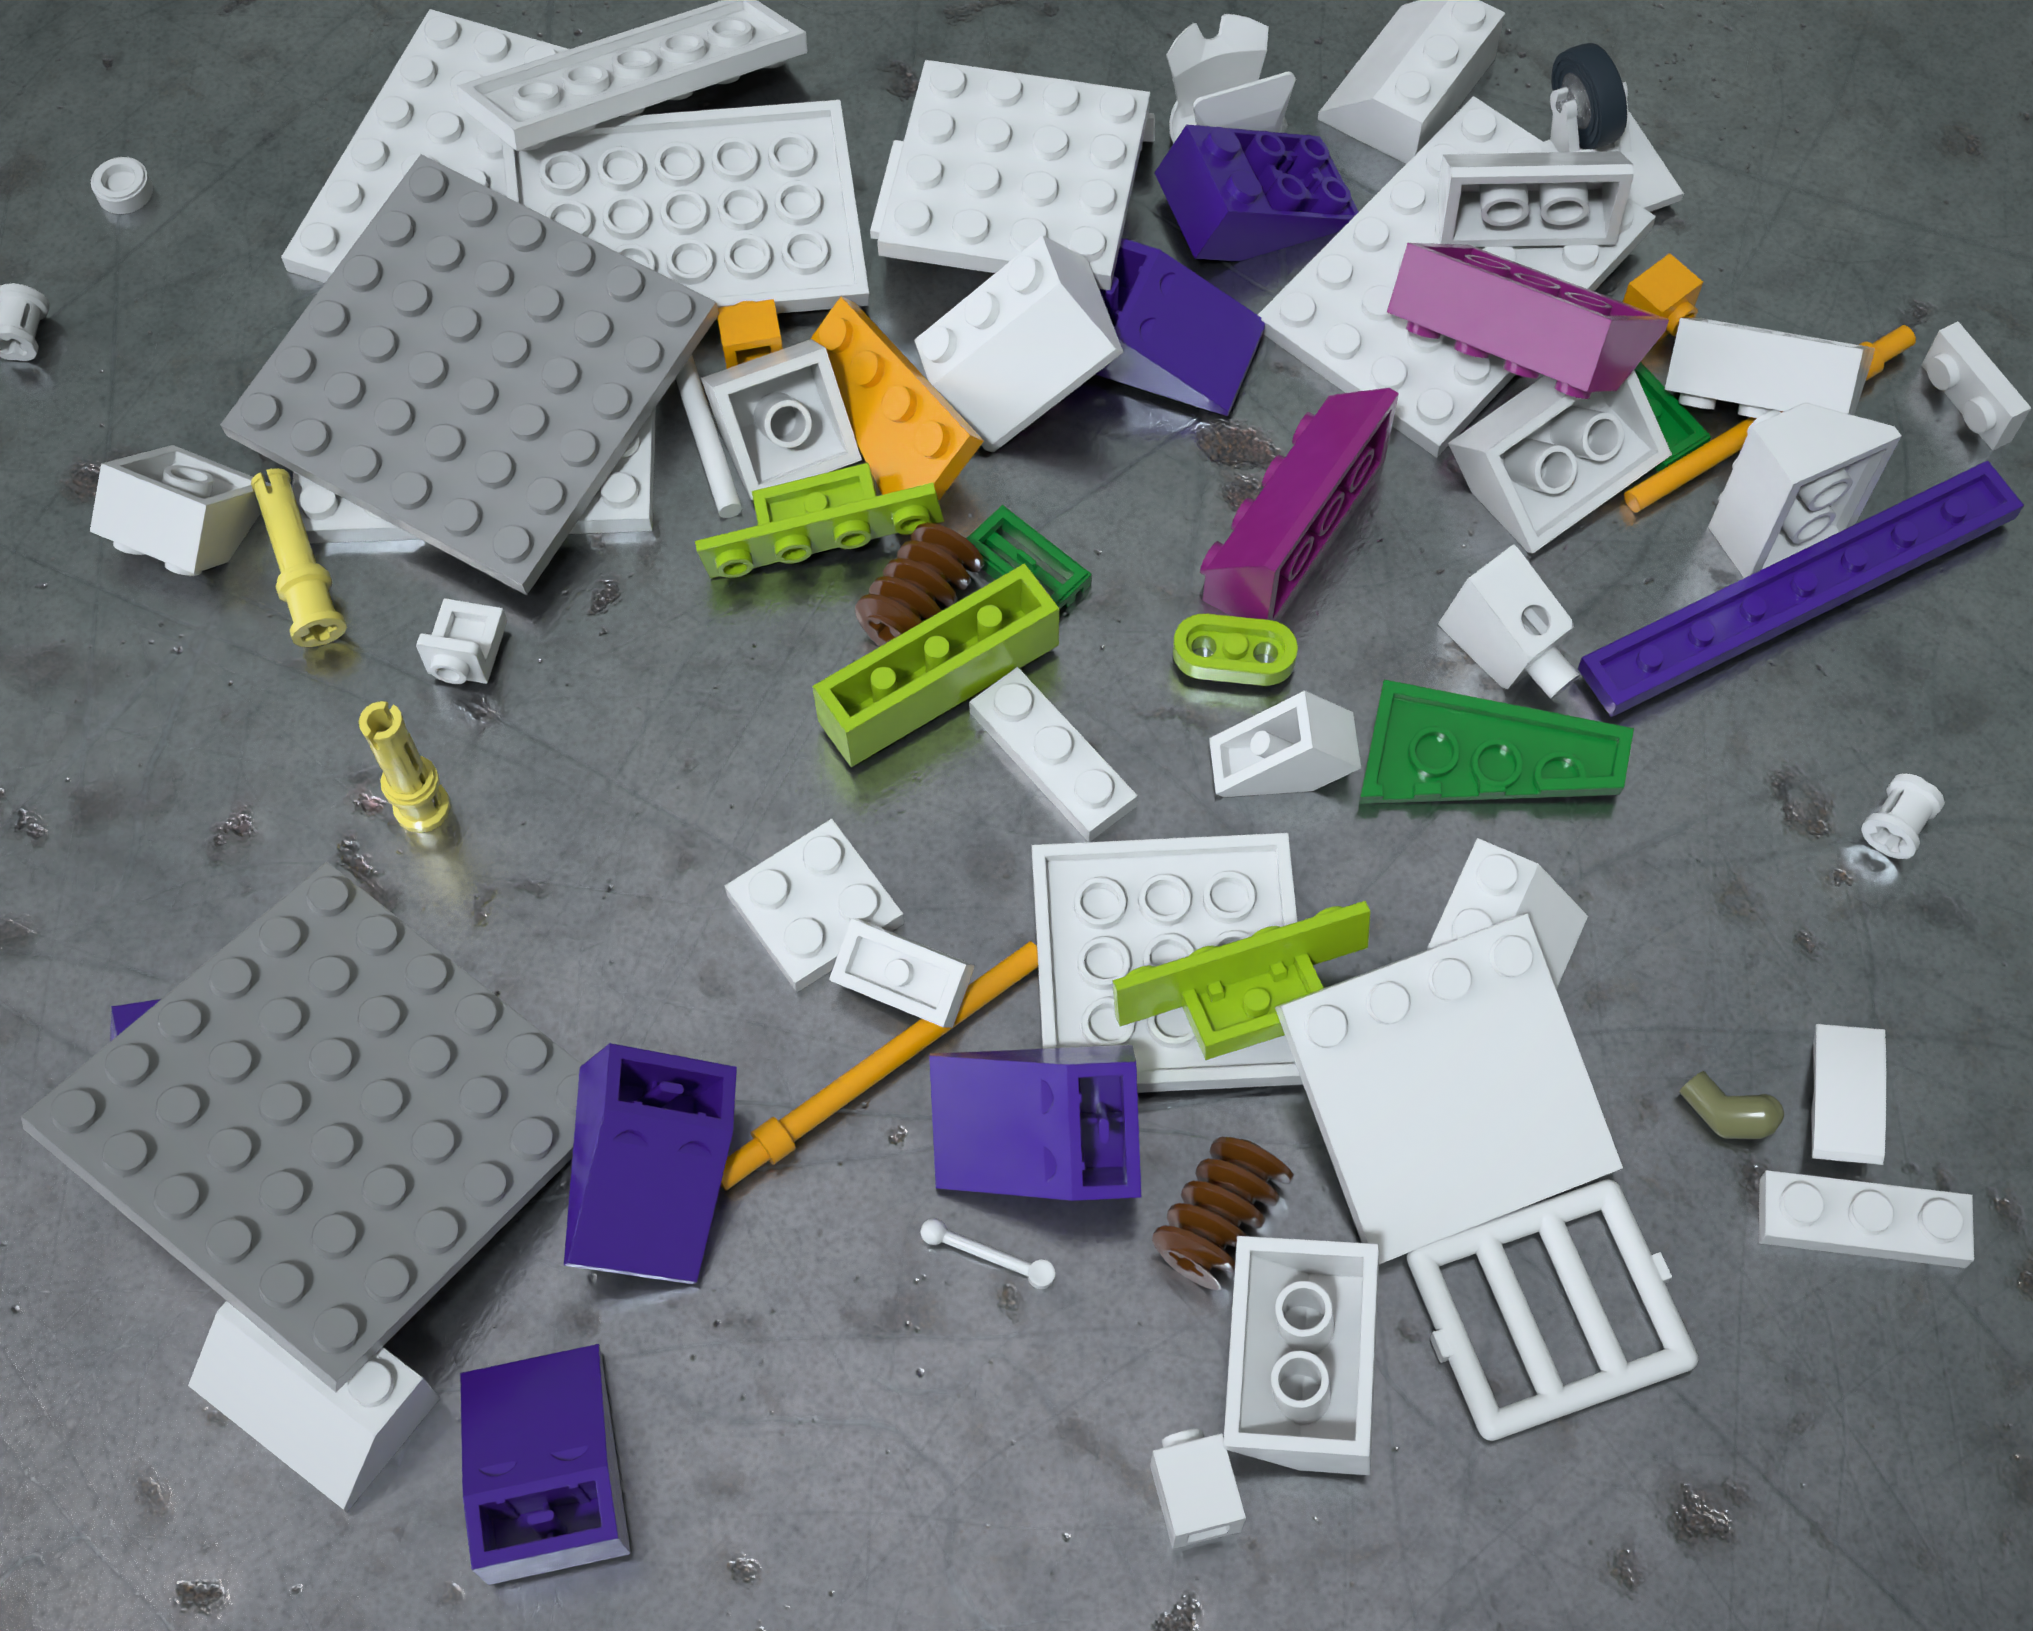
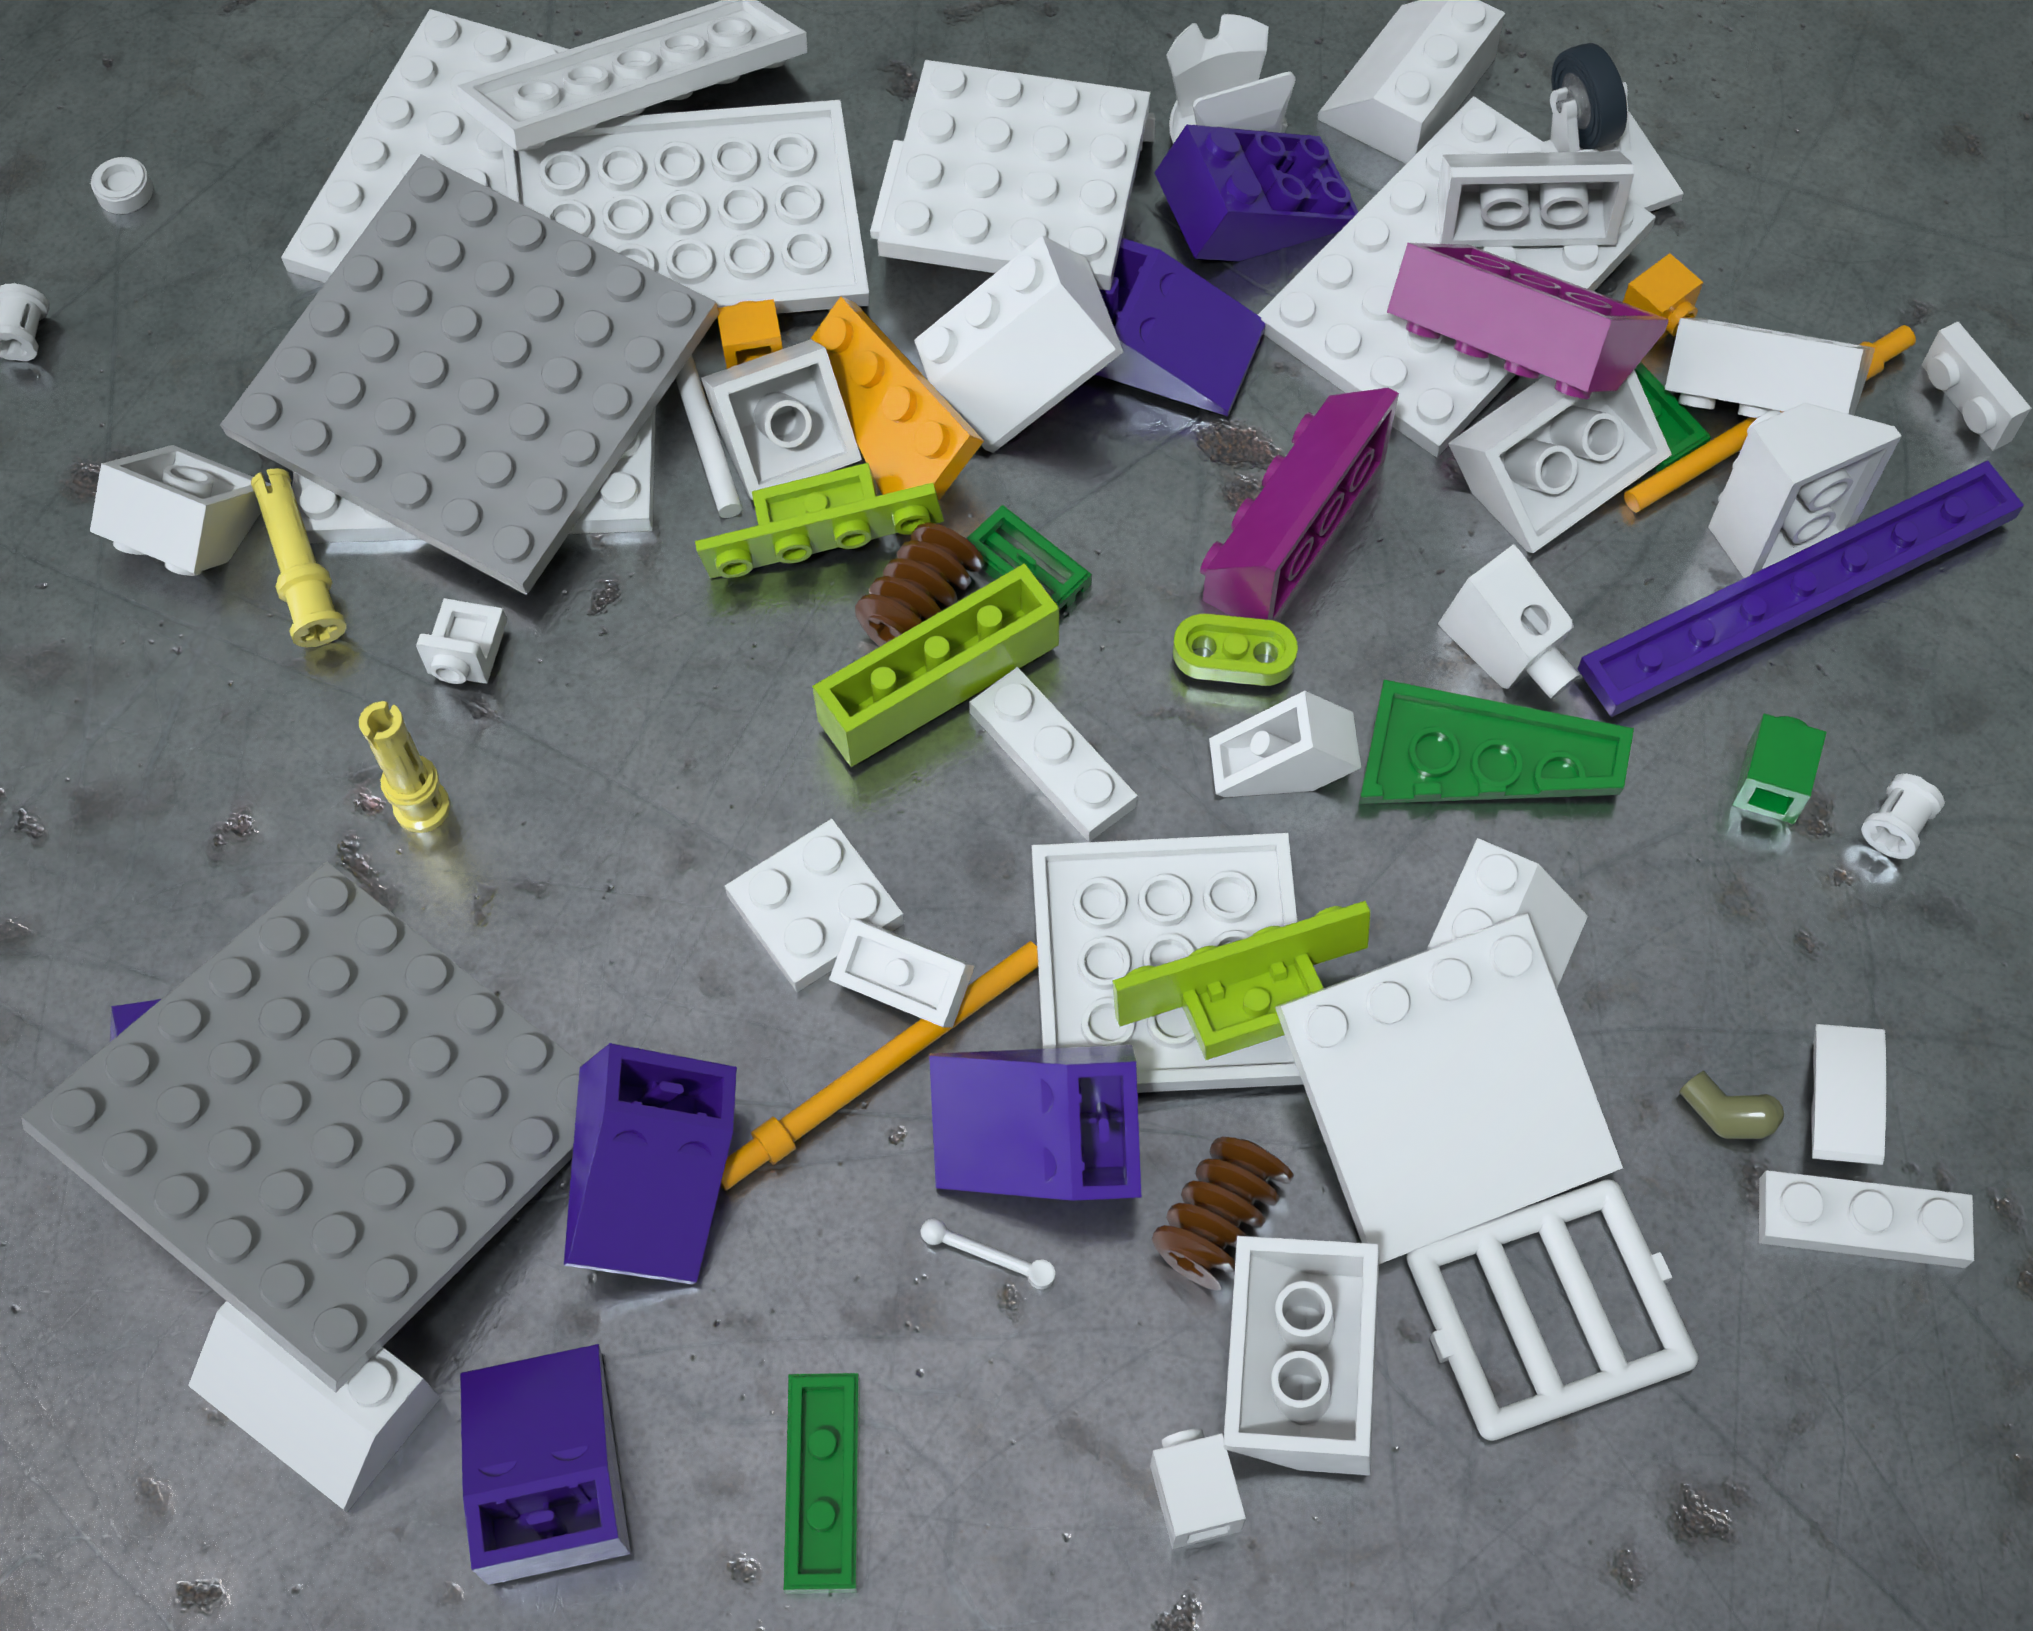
(822, 1484): none -> green tile
(1779, 768): none -> green brick

